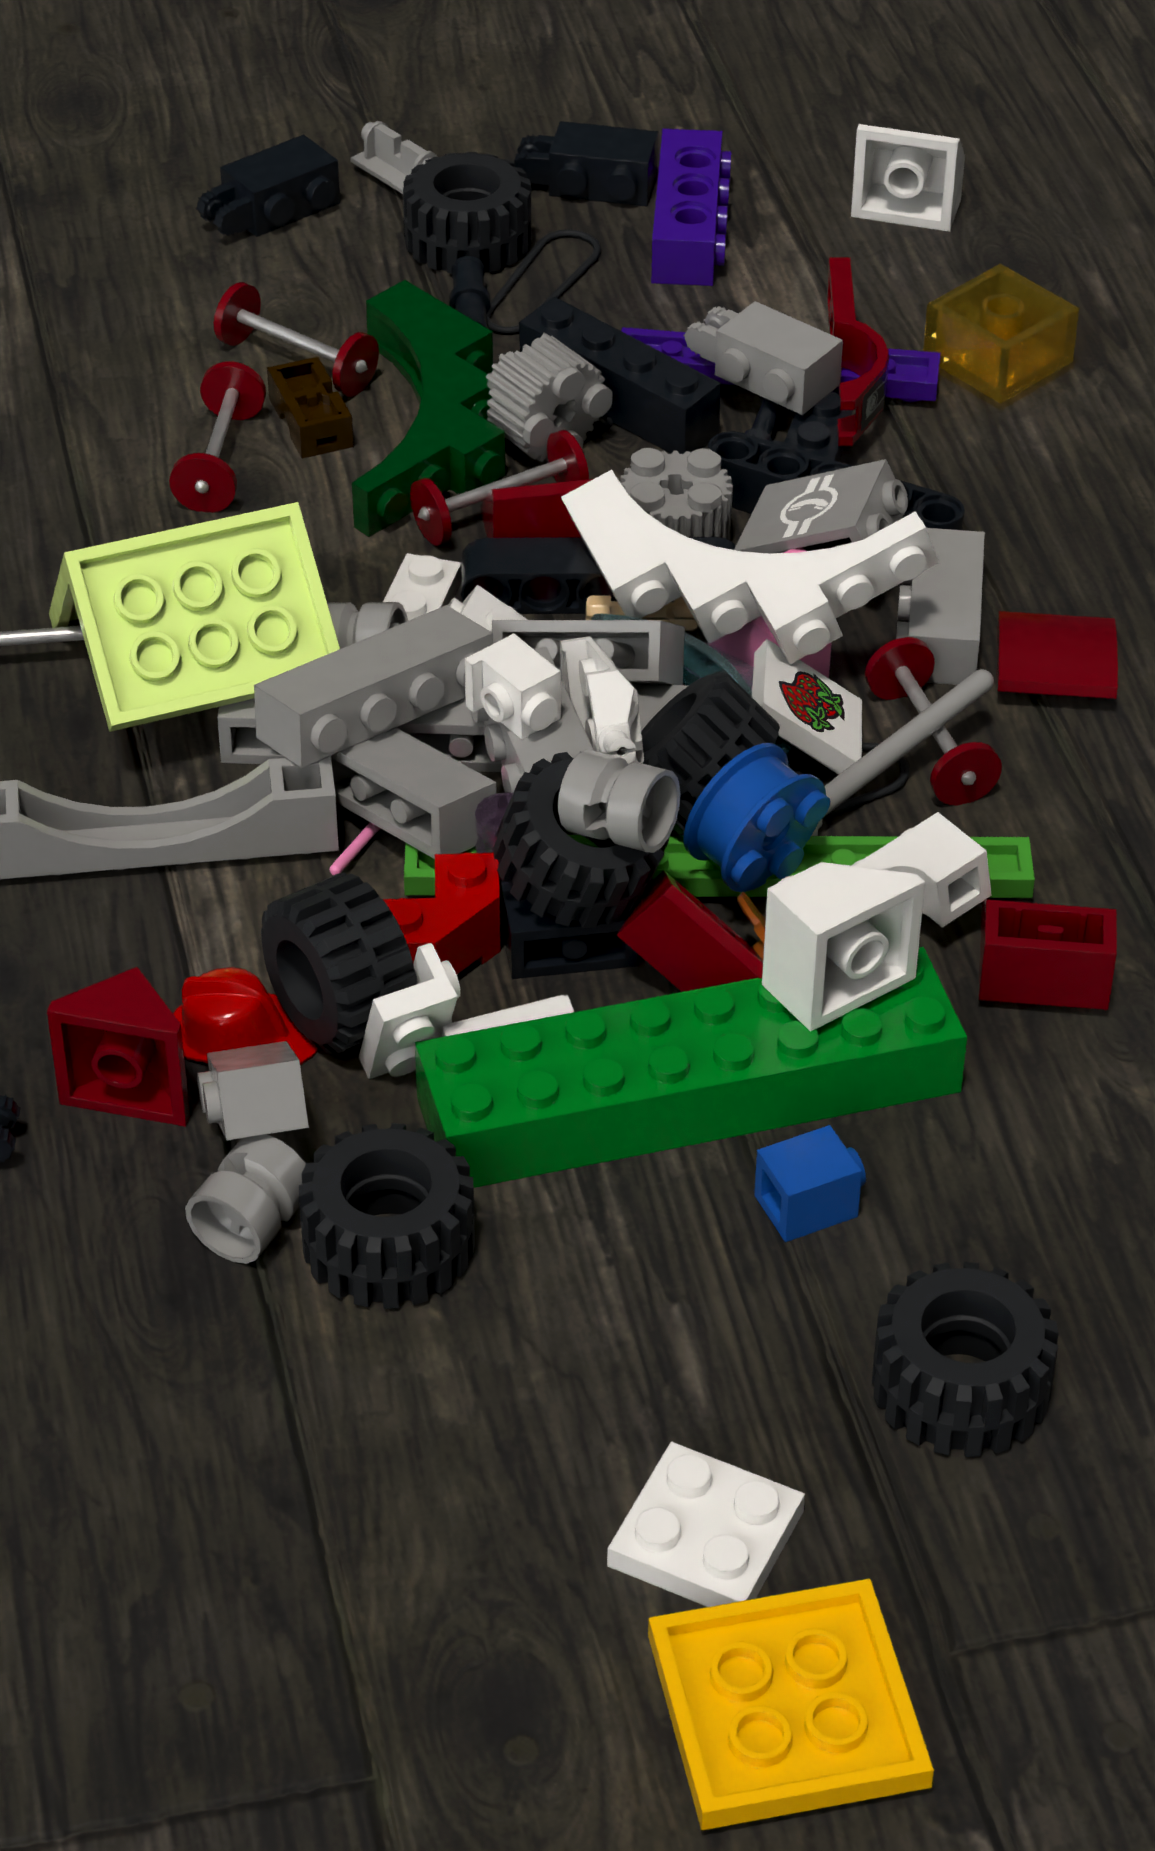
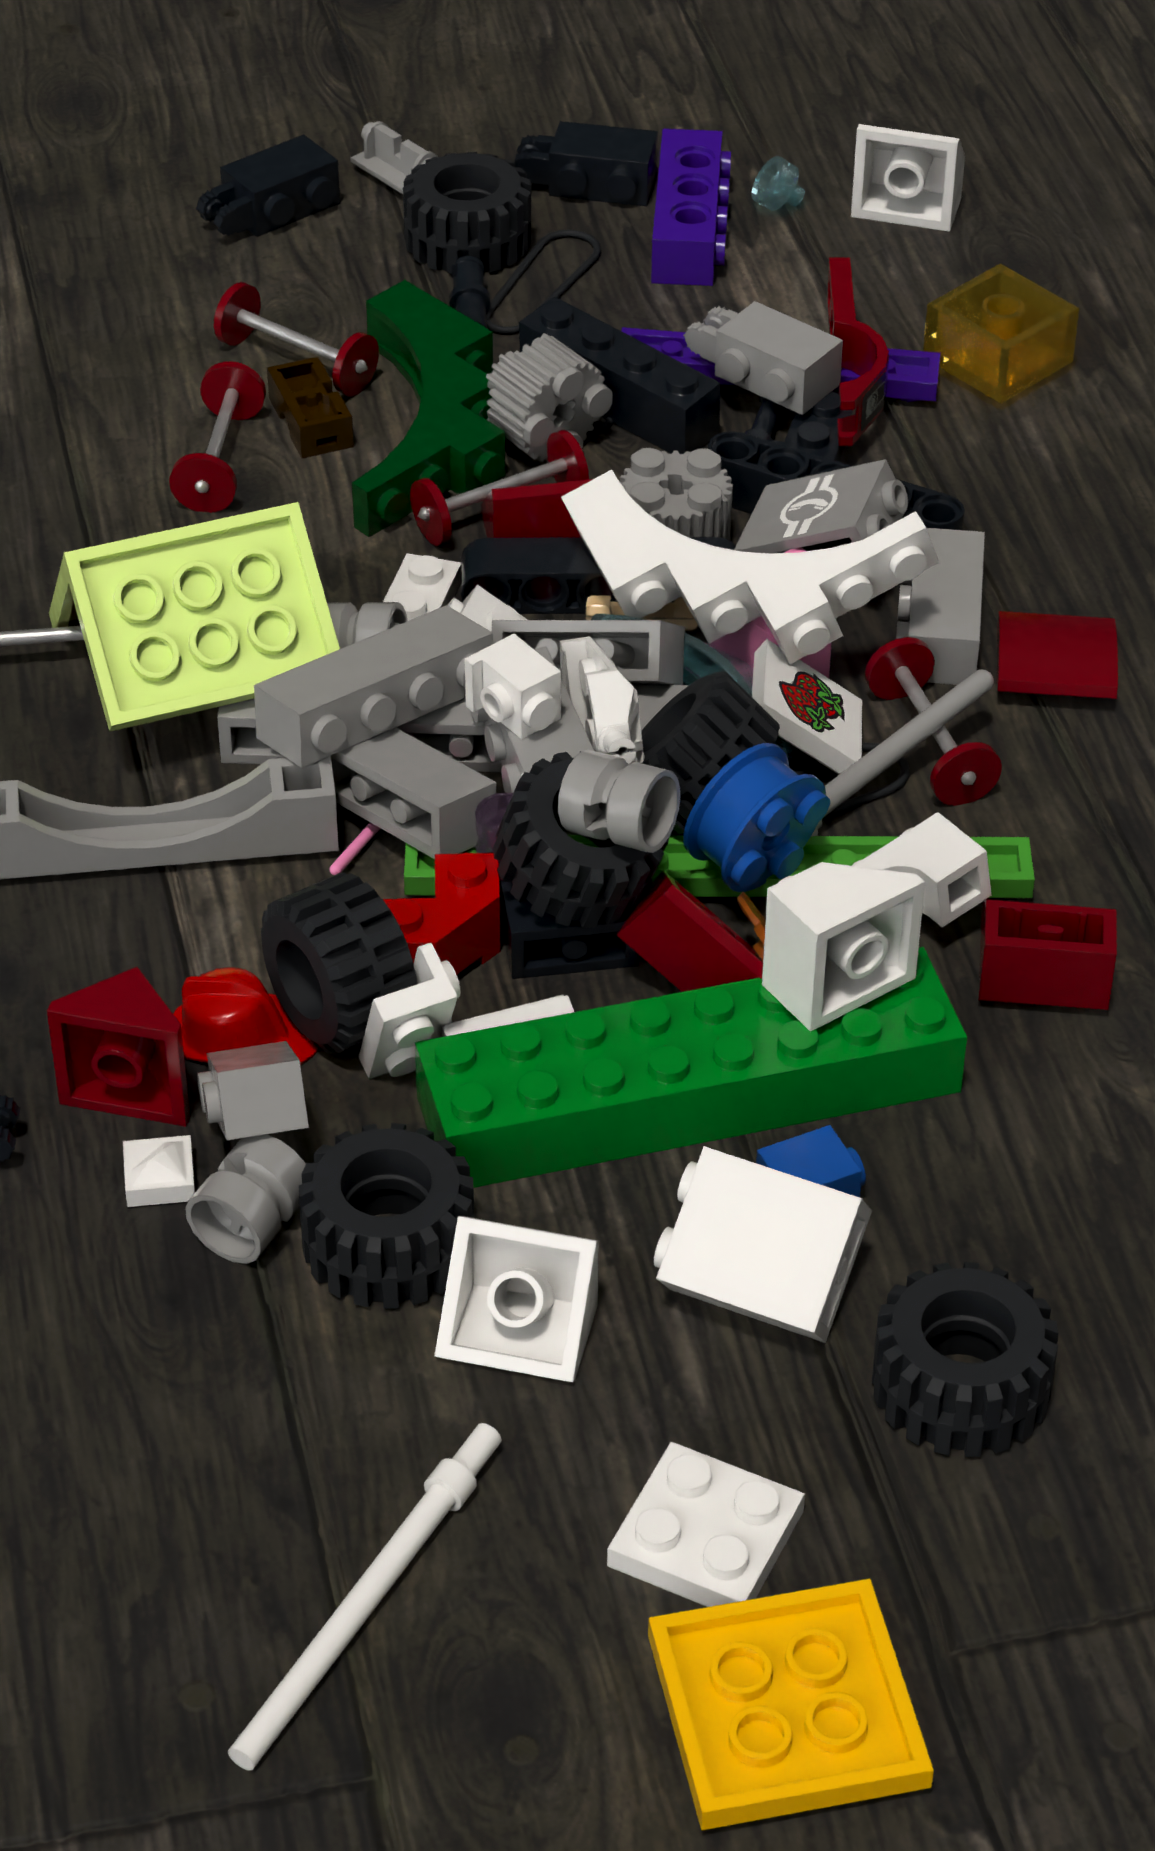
(158, 1170): none -> white tile
(445, 1491): none -> white bar
(518, 1299): none -> white slope
(762, 1243): none -> white brick
(777, 184): none -> clear light blue tile

